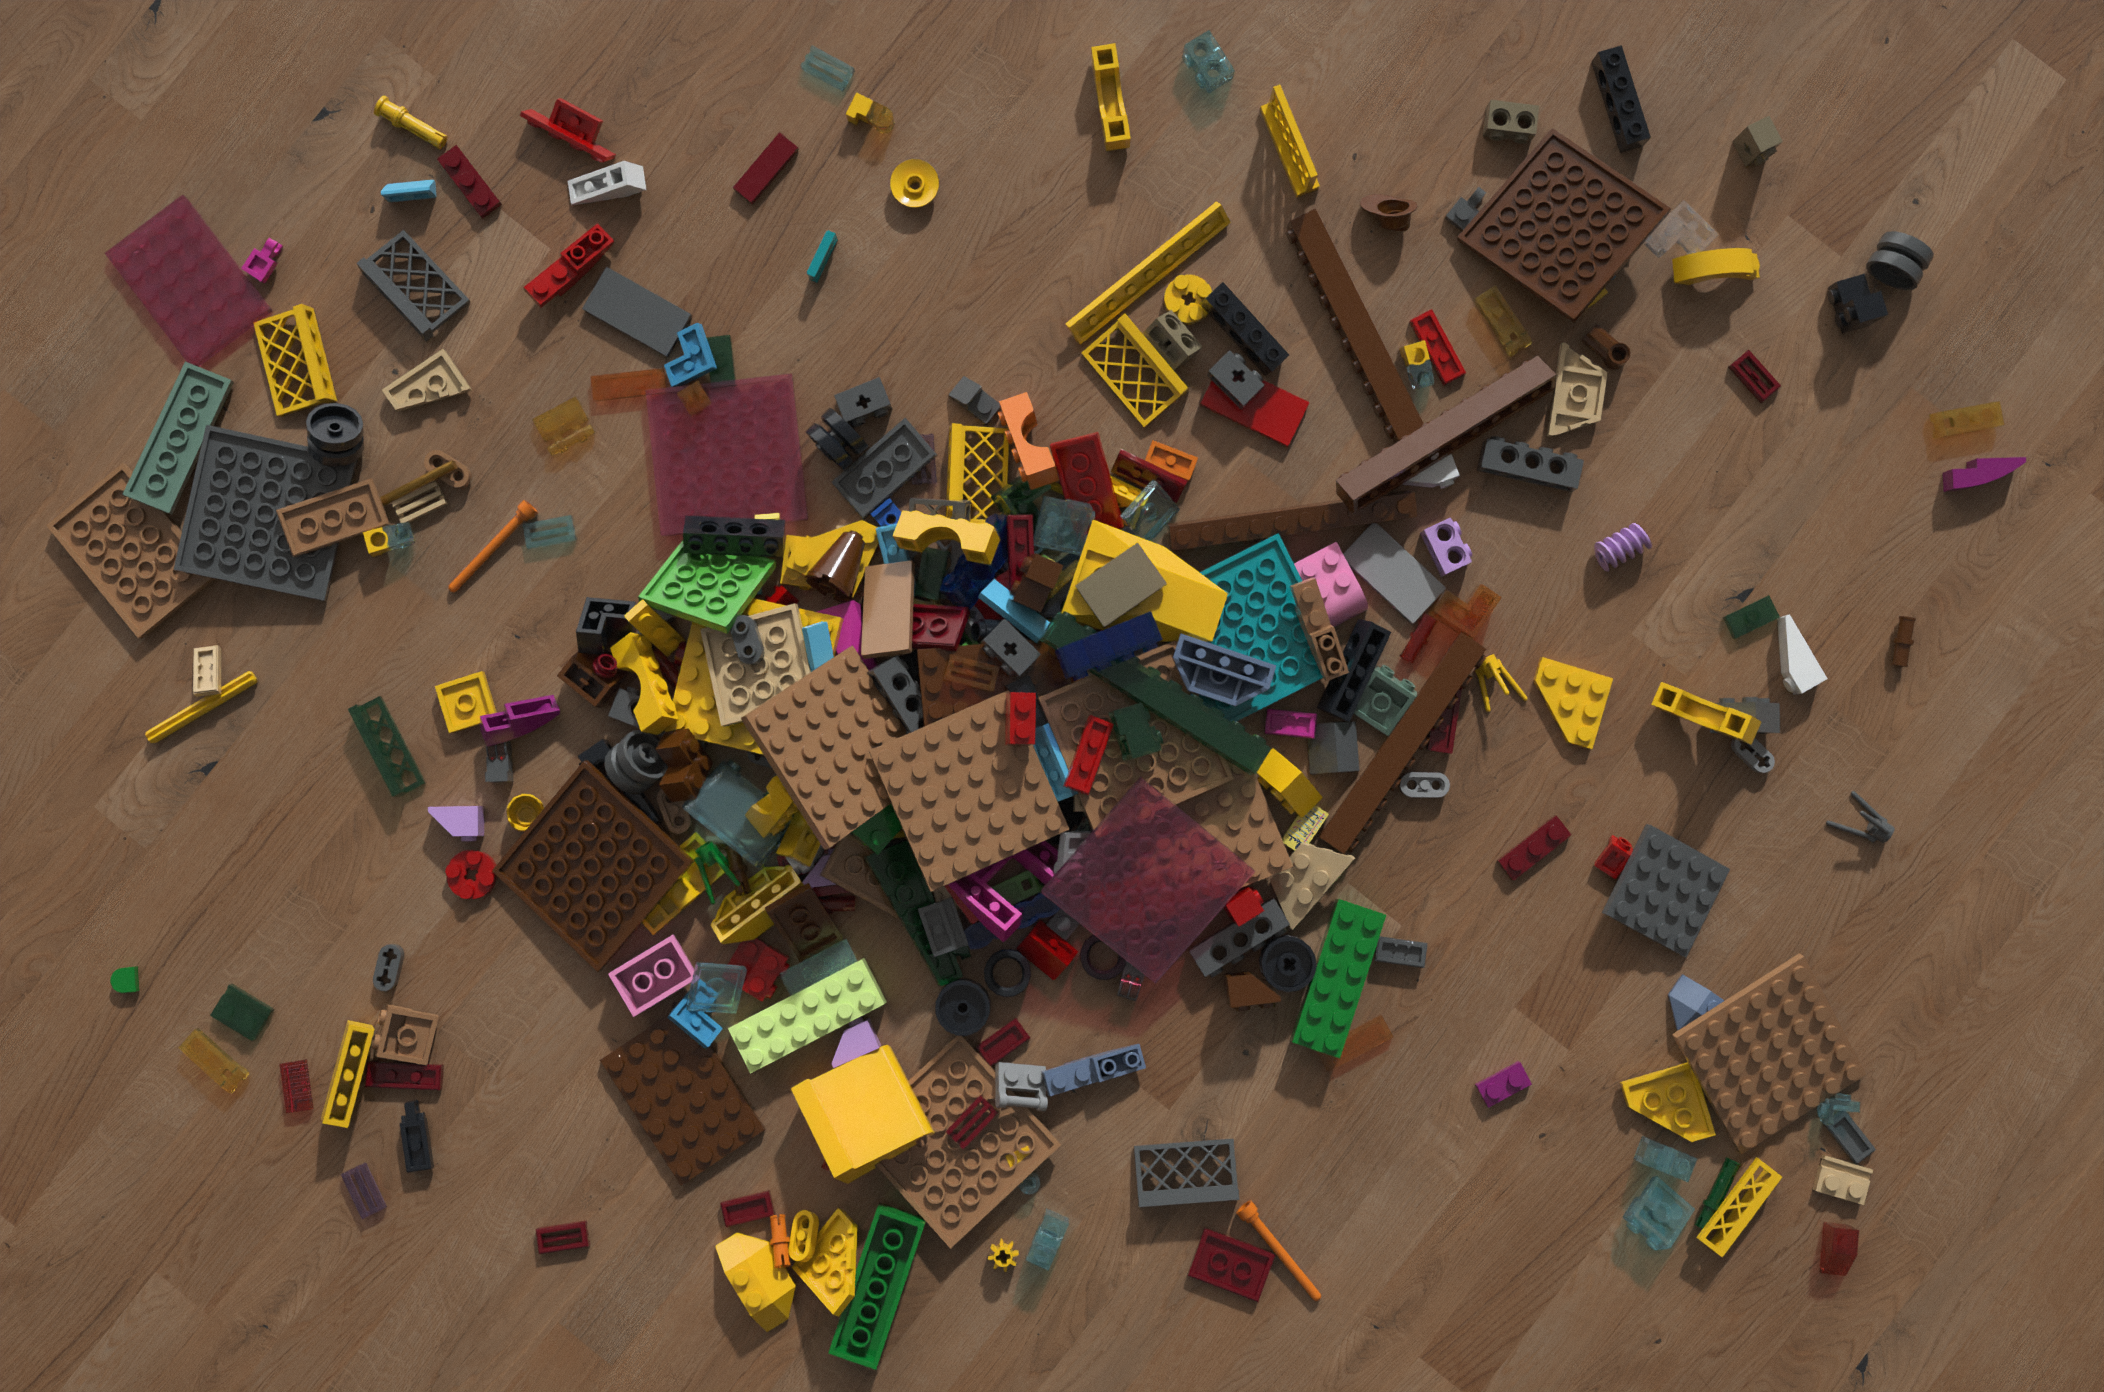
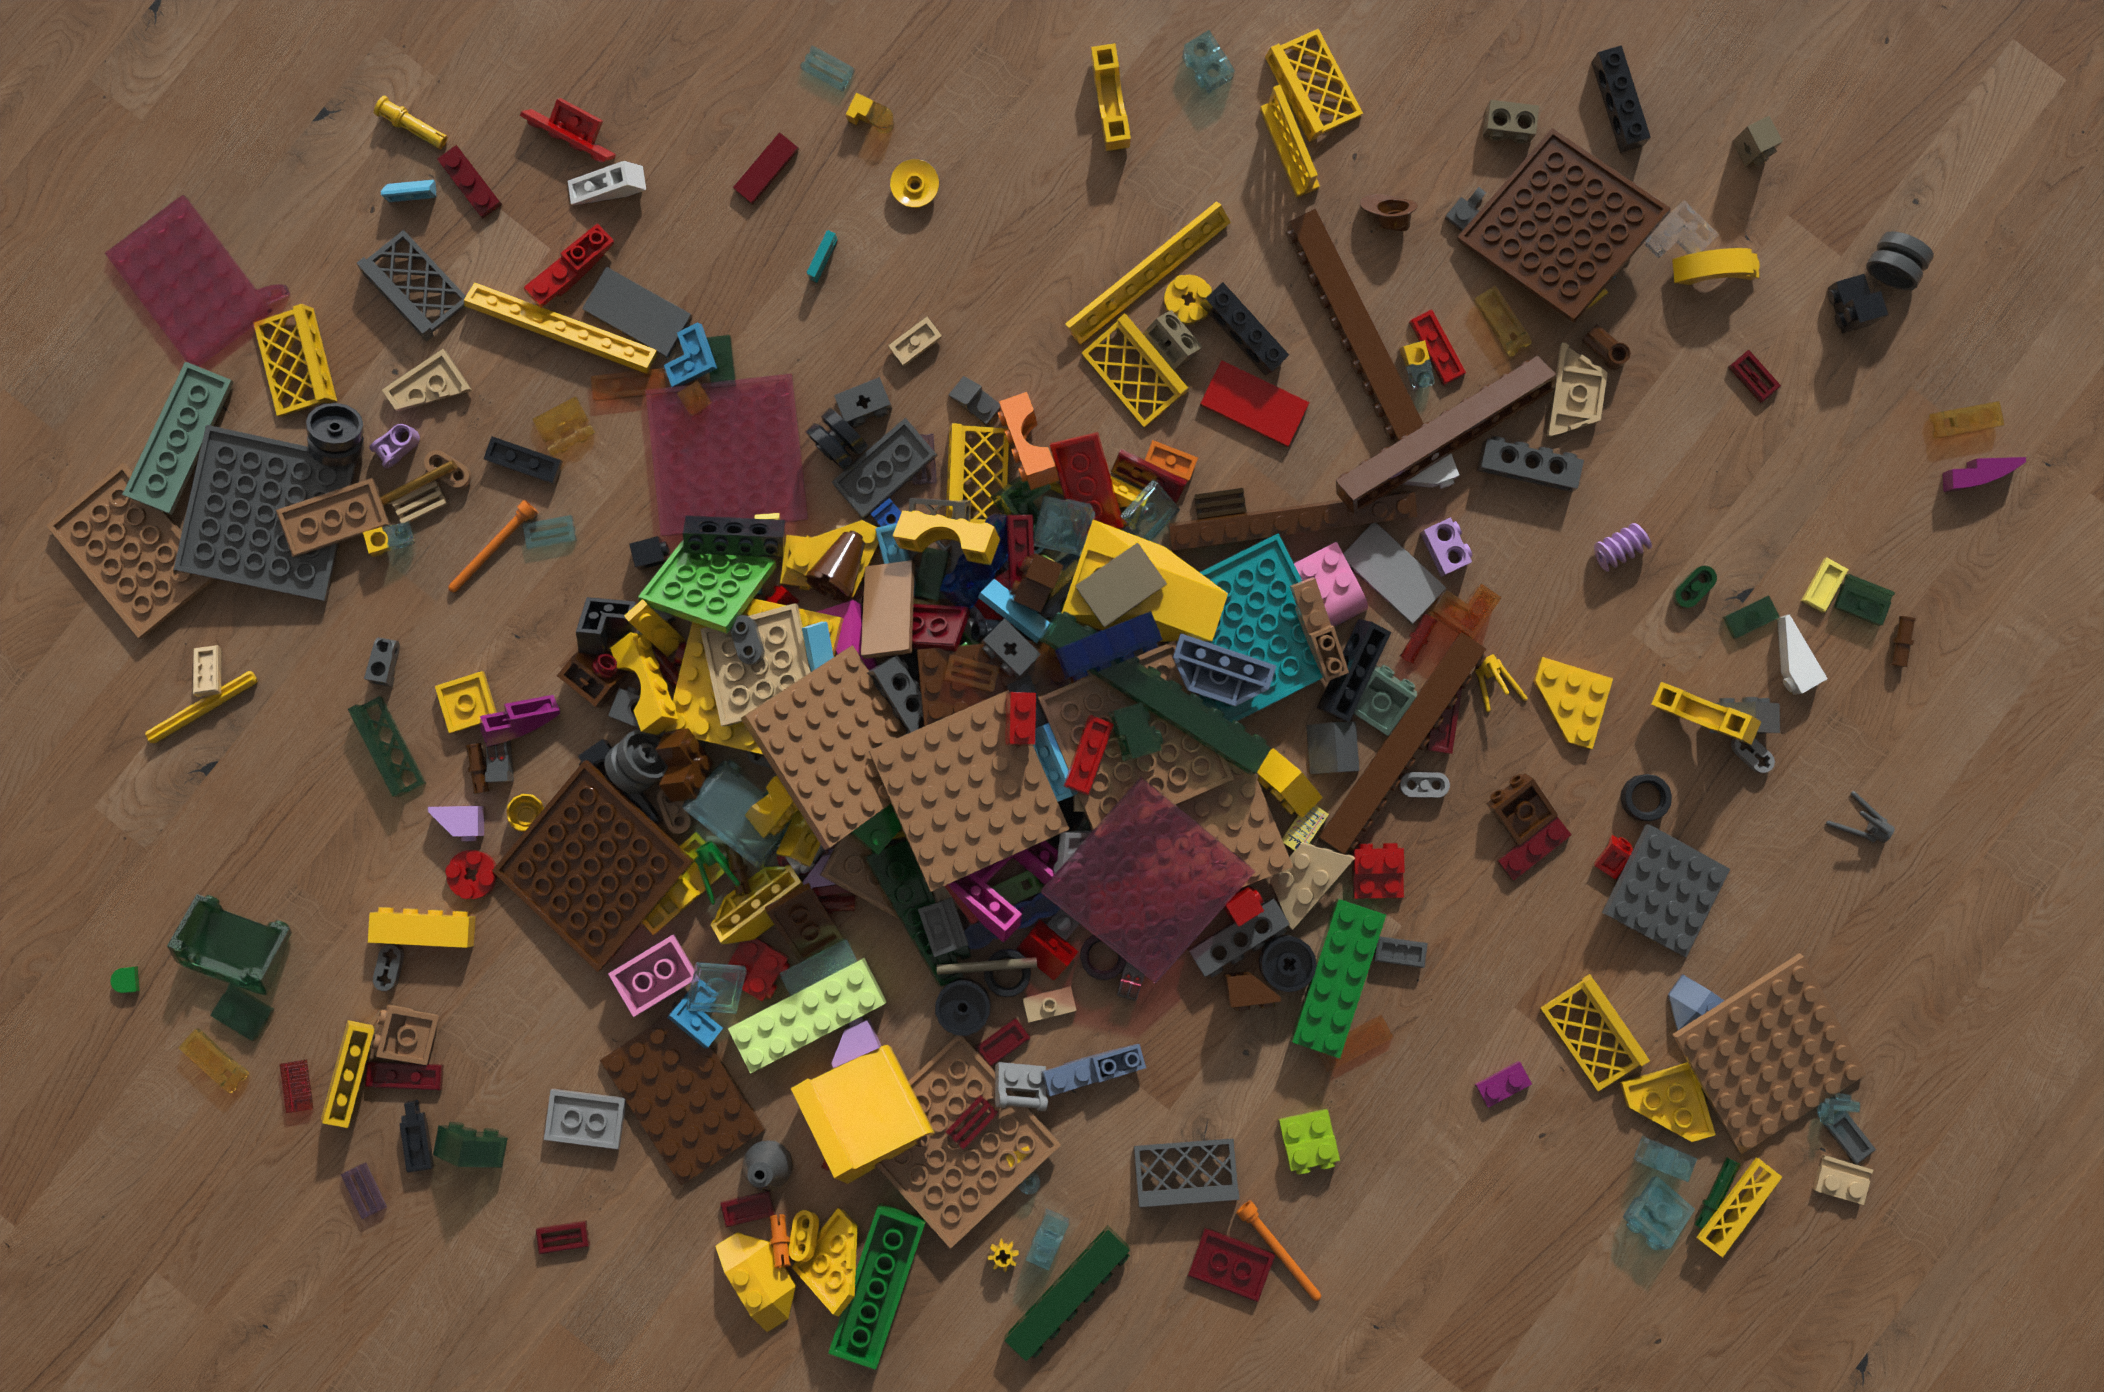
(229, 945): none -> clear green windscreen
(260, 263): dark pink plate -> none
(273, 293): none -> clear pink tile
(382, 662): none -> dark grey leg
(390, 446): none -> lavender piece
(421, 929): none -> yellow brick
(468, 1147): none -> clear green brick
(477, 768): none -> reddish brown pin
(523, 460): none -> black plate
(560, 328): none -> yellow plate
(585, 1118): none -> light grey plate
(649, 552): none -> black brick
(767, 1165): none -> dark grey cone
(915, 341): none -> tan plate
(986, 966): none -> dark tan bar
(1049, 1004): none -> tan plate
(1067, 1293): none -> dark green brick
(1239, 392): dark grey brick -> none
(1241, 500): none -> dark brown tile
(1291, 723): dark pink plate -> none
(1298, 97): none -> yellow fence
(1309, 1141): none -> lime plate
(1378, 871): none -> red plate
(1521, 808): none -> reddish brown plate
(1613, 1021): none -> yellow fence
(1665, 800): none -> black tyre
(1694, 588): none -> dark green plate
(1824, 585): none -> light yellow tile
(1838, 1248): clear red slope -> none
(1864, 600): none -> clear green plate

